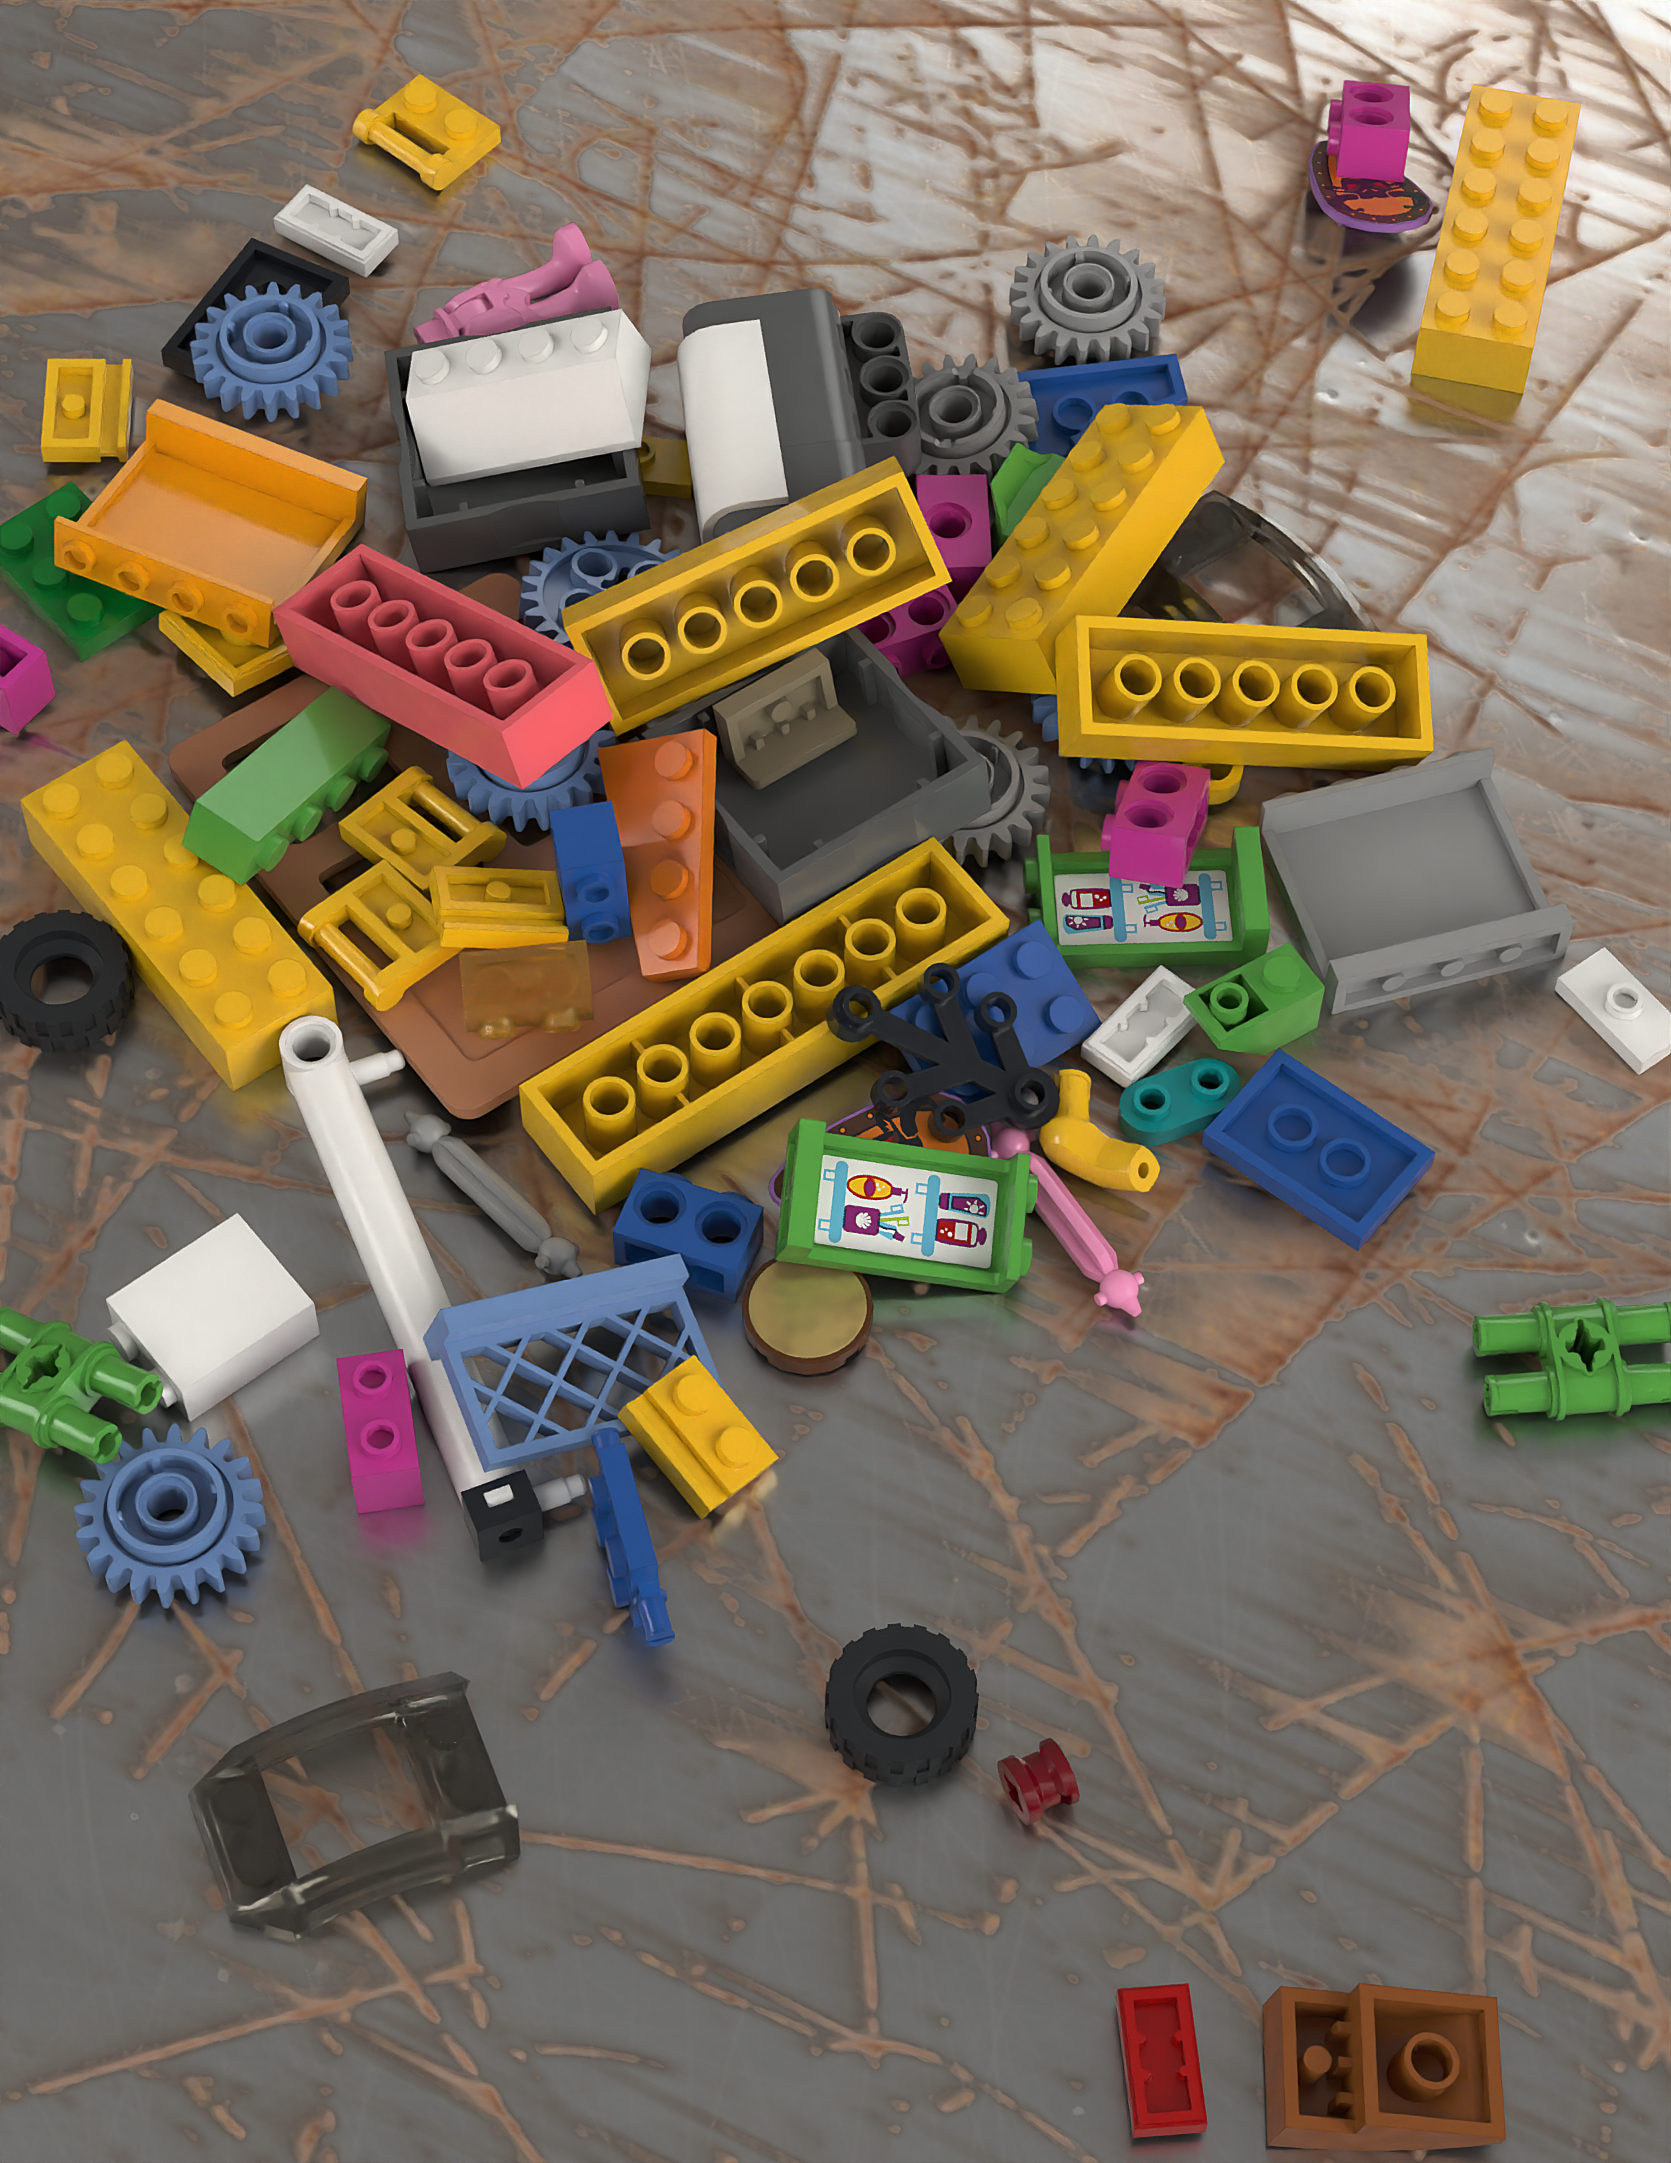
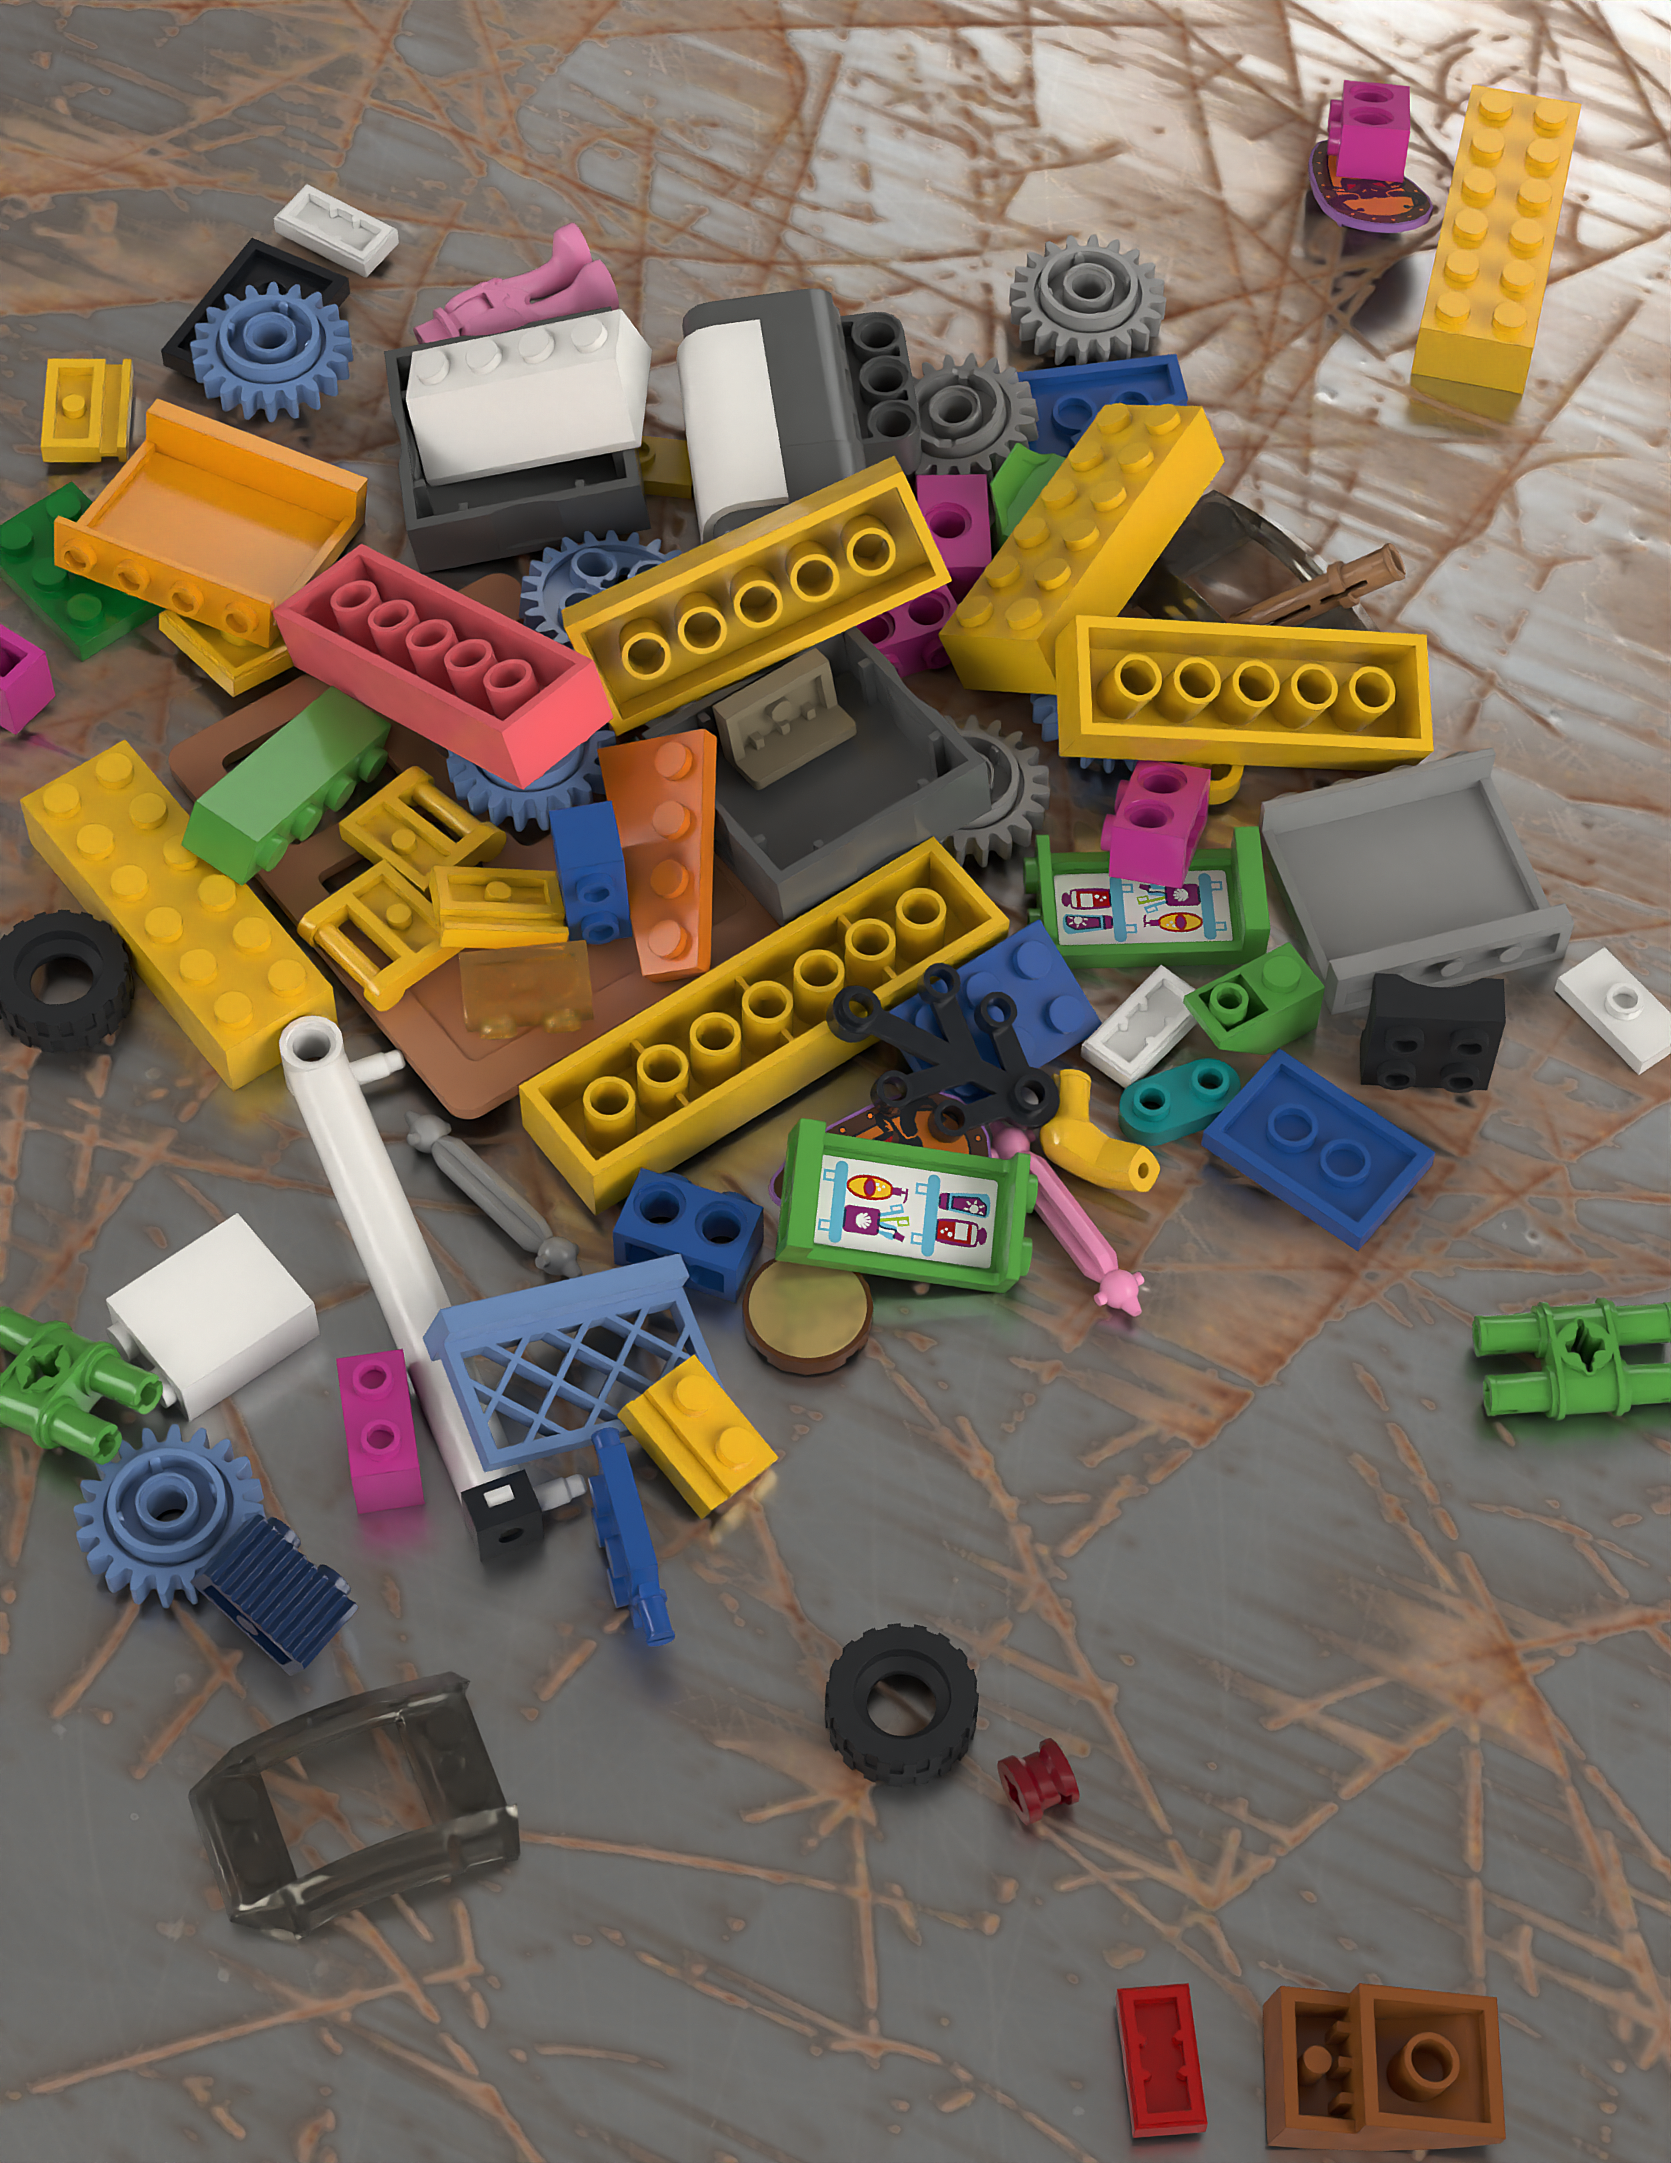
(276, 1592): none -> dark blue brick
(436, 121): yellow plate -> none
(1338, 587): none -> medium nougat pin
(1432, 1034): none -> black brick

